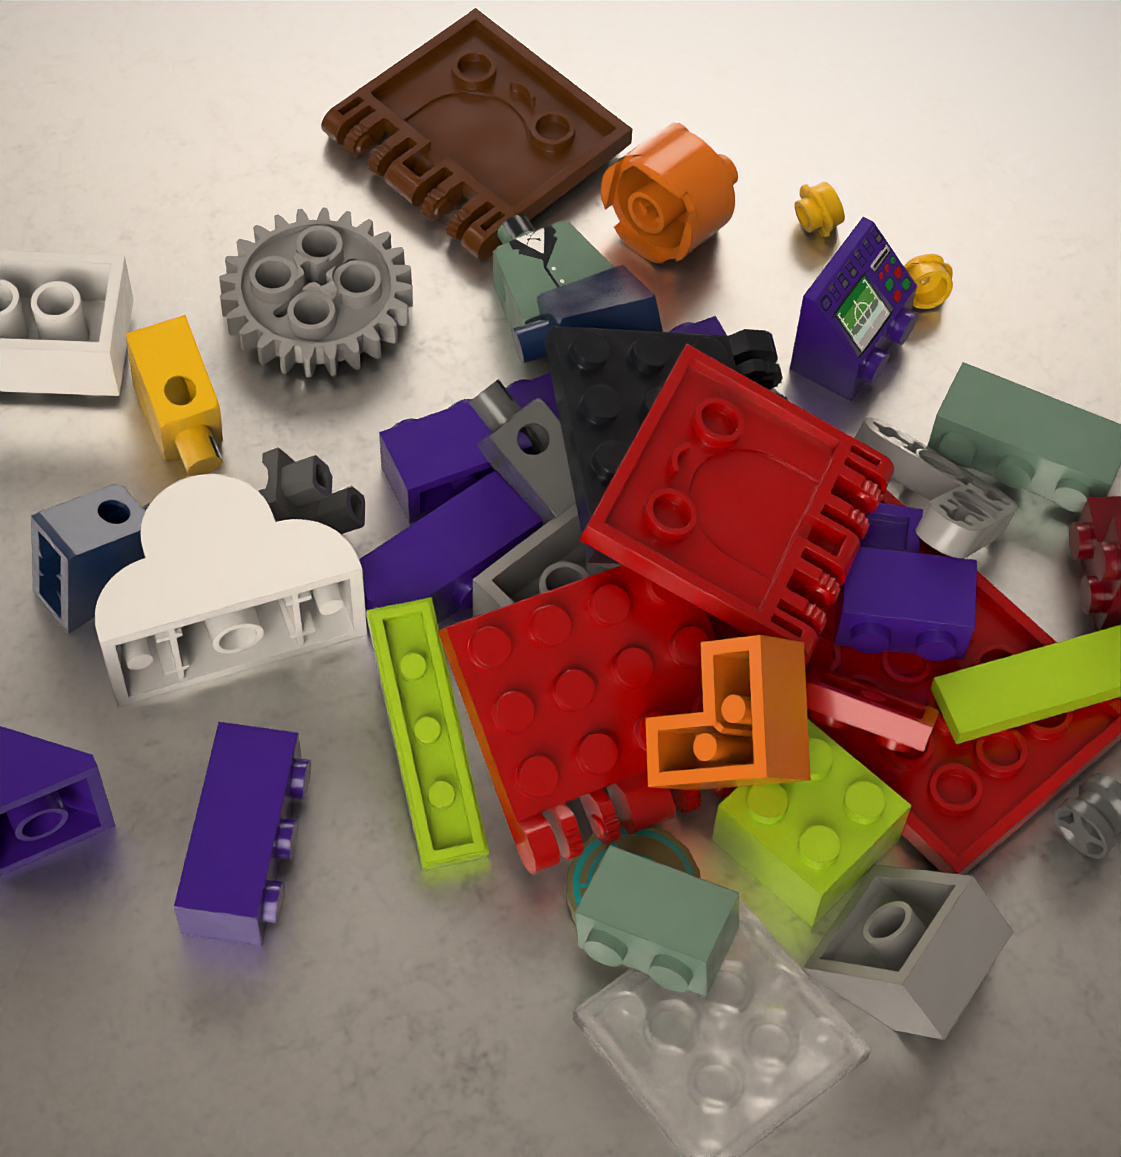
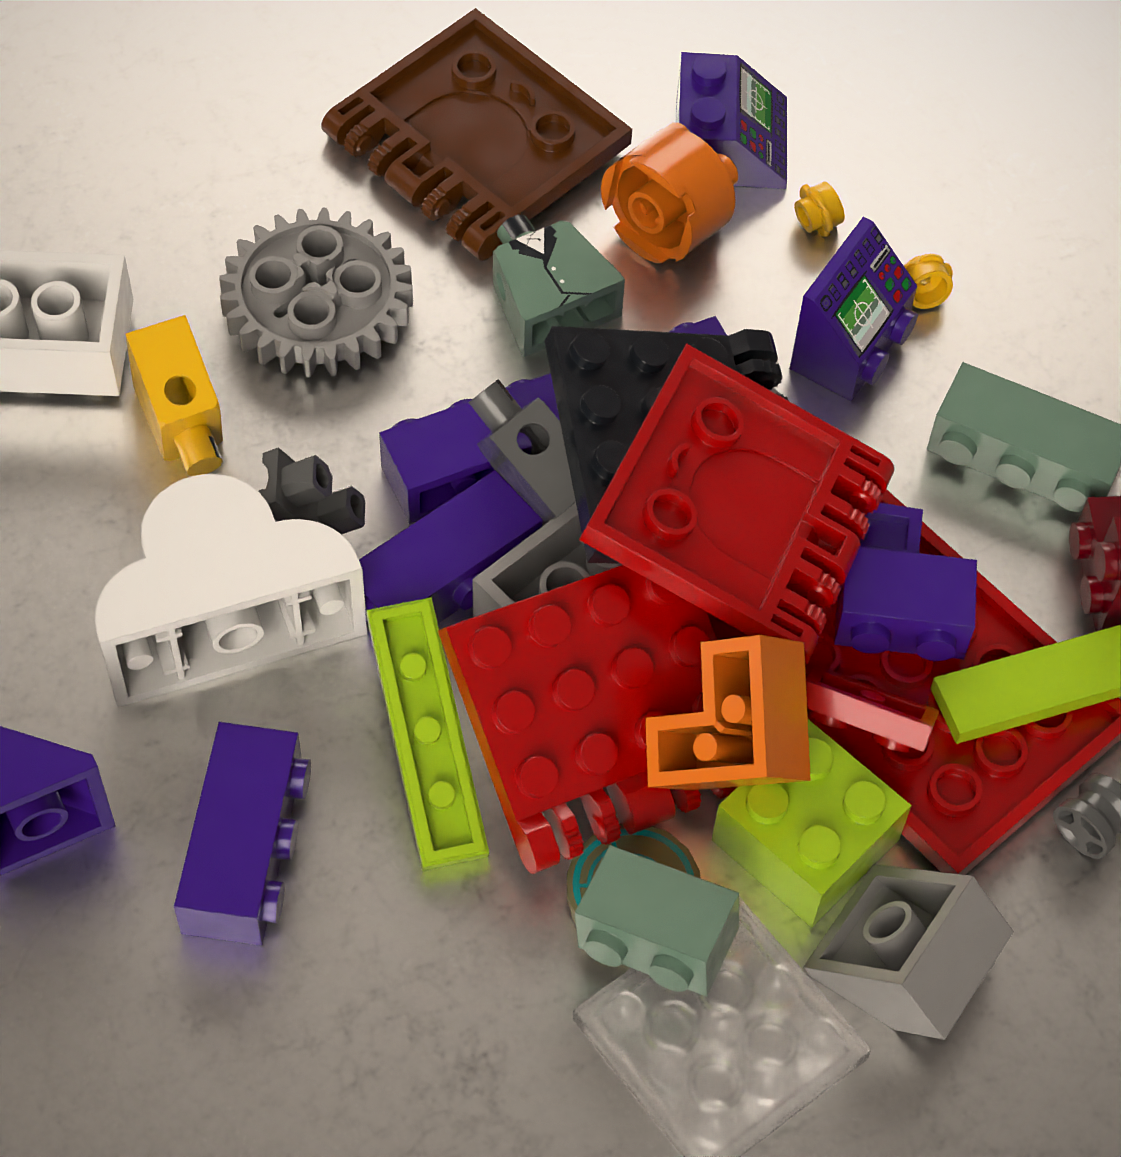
(82, 548): dark blue torso -> none
(599, 301): dark blue torso -> none
(735, 115): none -> dark purple slope
(963, 508): light grey beam -> none

